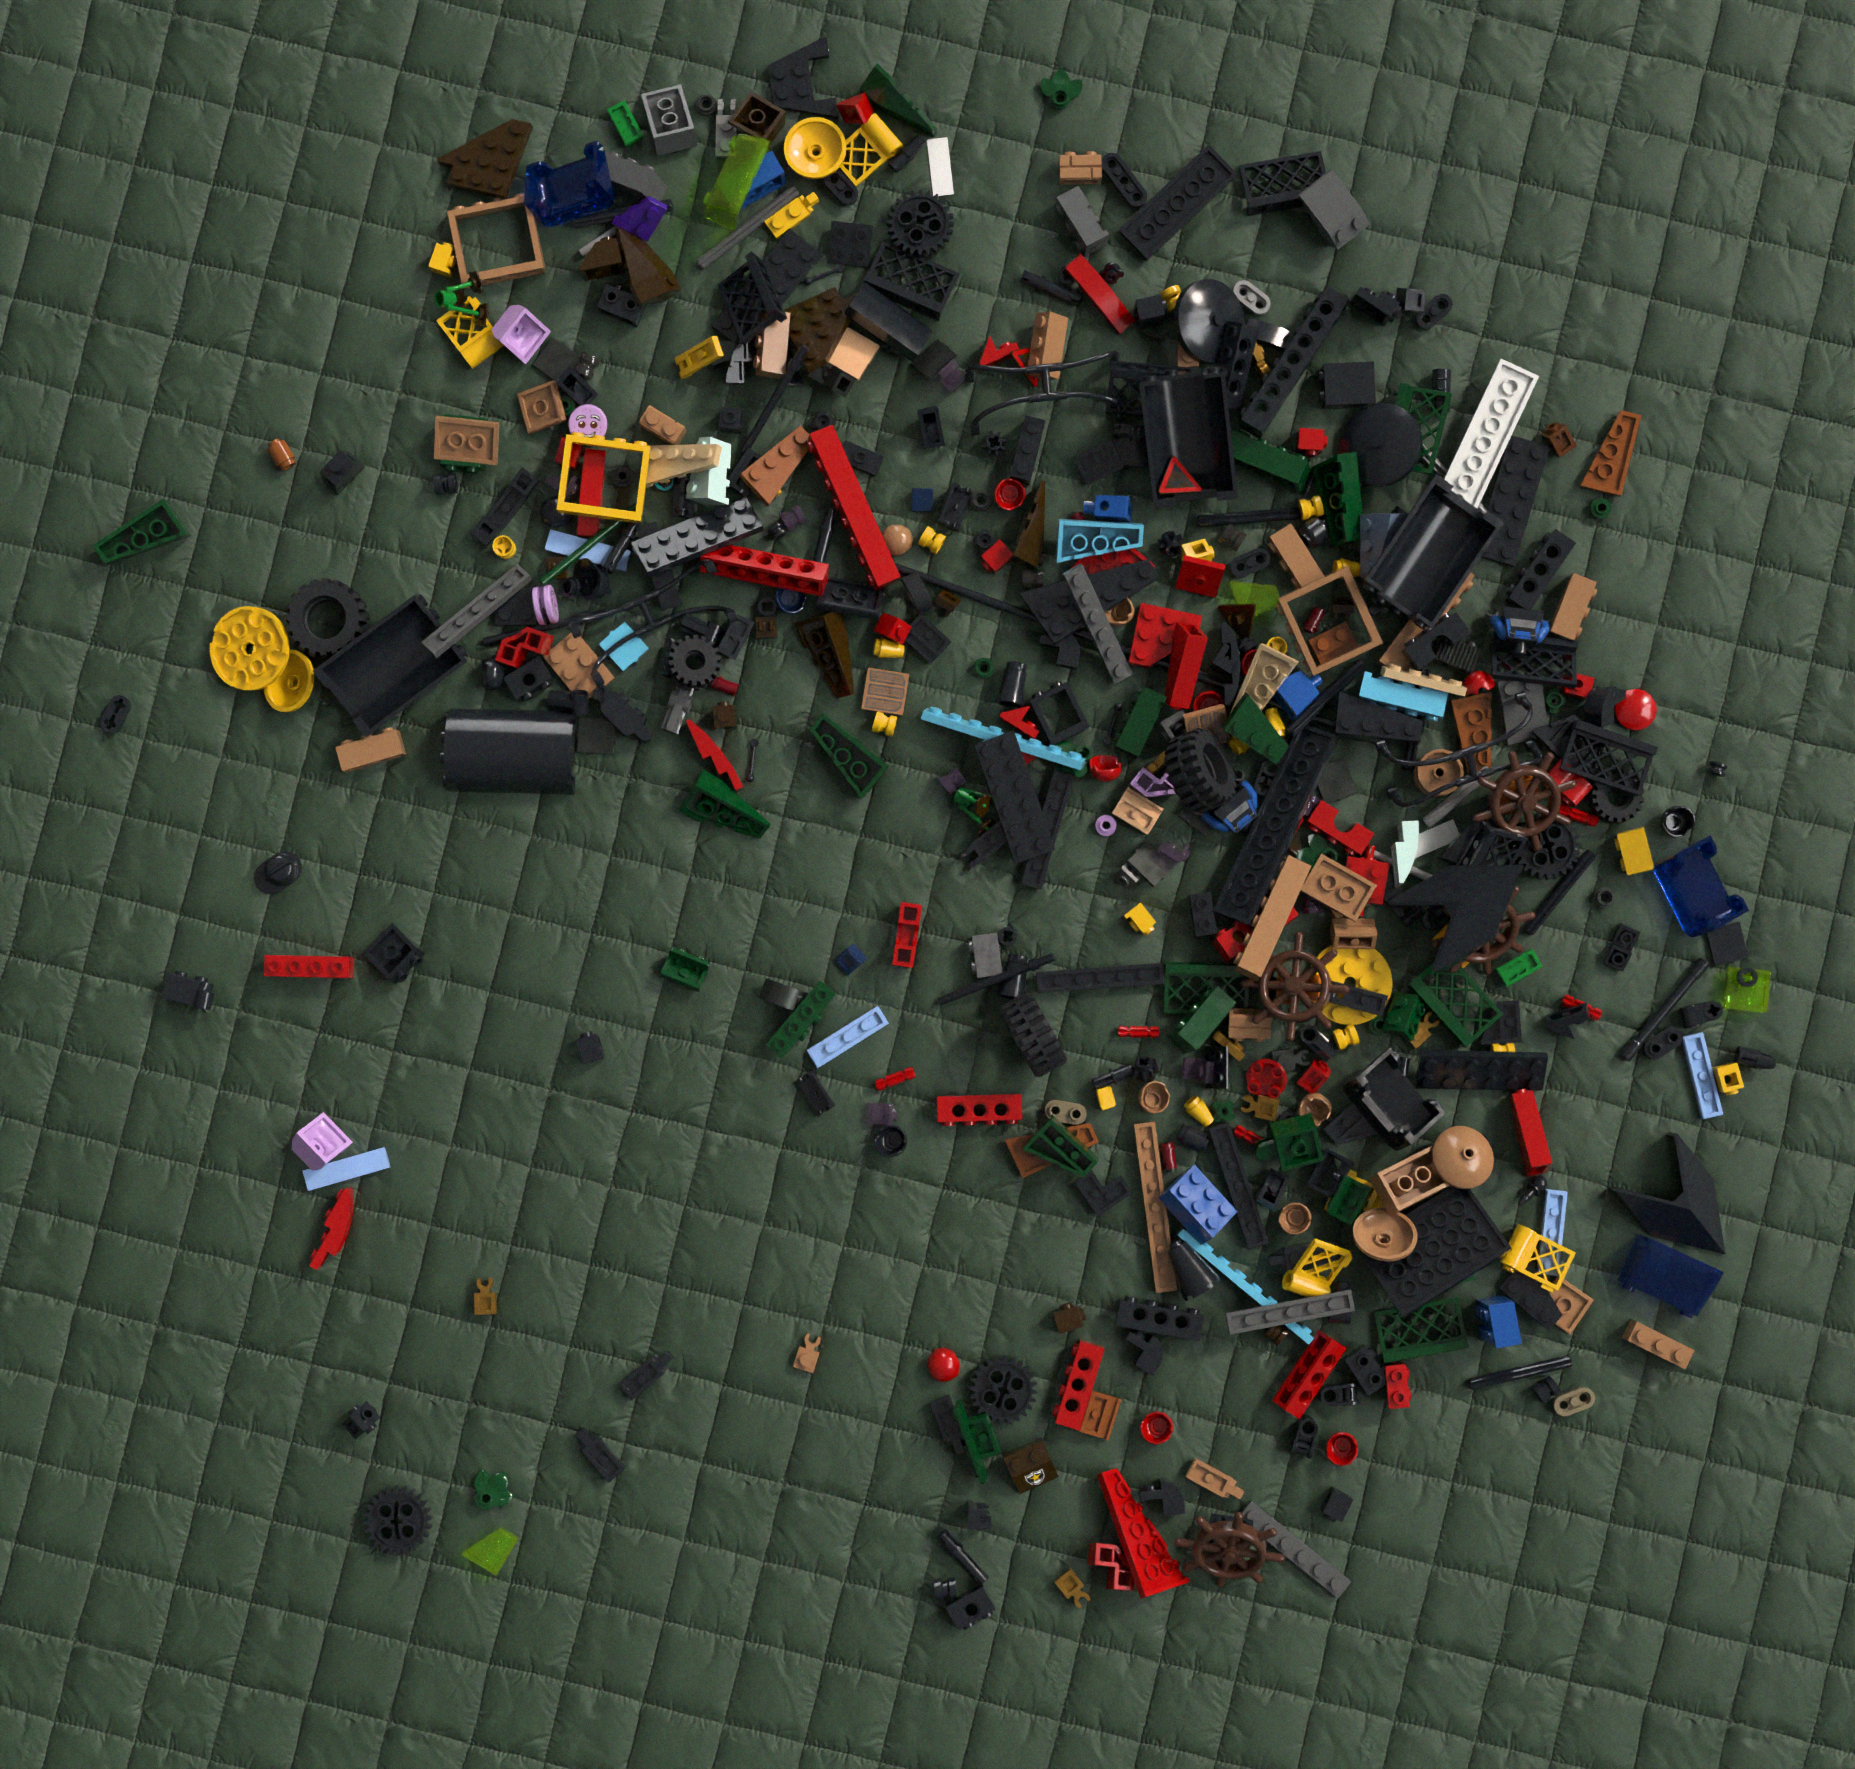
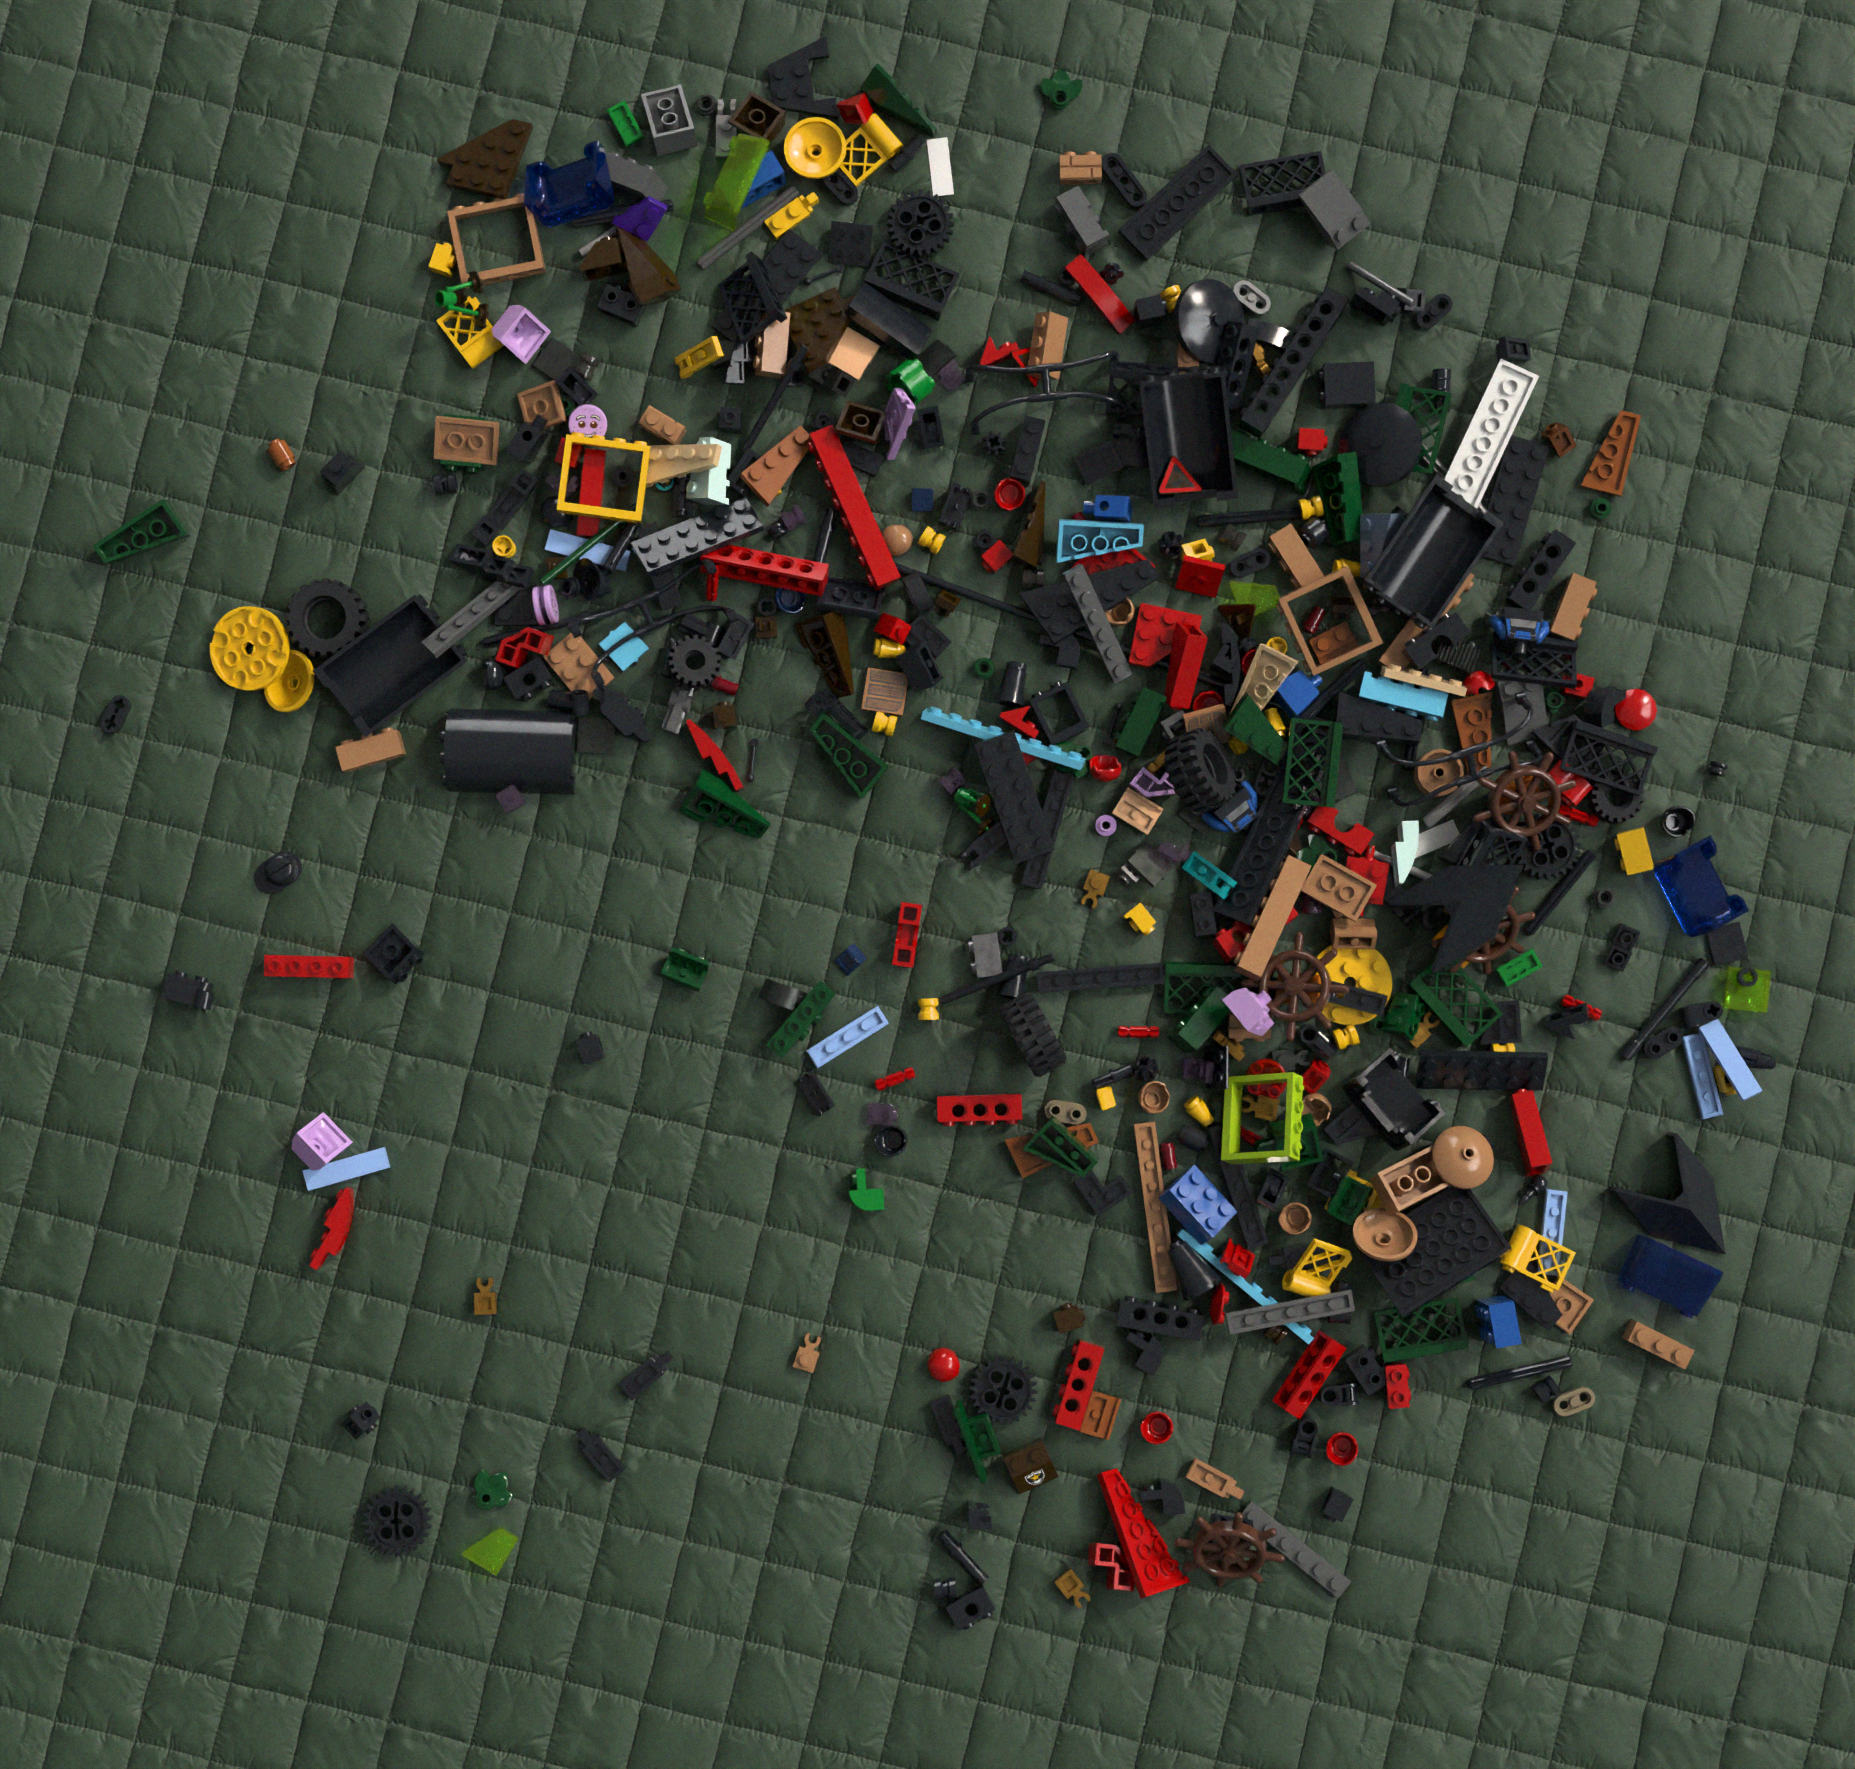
(491, 566): none -> black slope
(510, 799): none -> clear purple bracket
(523, 445): none -> black torso
(712, 586): none -> red axle
(827, 702): none -> black beam
(861, 422): none -> dark brown slope
(863, 1197): none -> green brick
(898, 418): none -> lavender wing
(912, 379): none -> green brick
(919, 666): none -> black brick
(928, 1009): none -> yellow wheel
(1095, 885): none -> pearl gold plate
(1208, 874): none -> teal plate
(1217, 1301): none -> red dish
(1232, 1119): none -> lime window
(1237, 1258): none -> red plate
(1250, 1010): none -> lavender brick
(1330, 768): none -> dark green fence
(1381, 284): none -> flat silver bar
(1513, 349): none -> black slope
(1730, 1060): none -> light blue tile

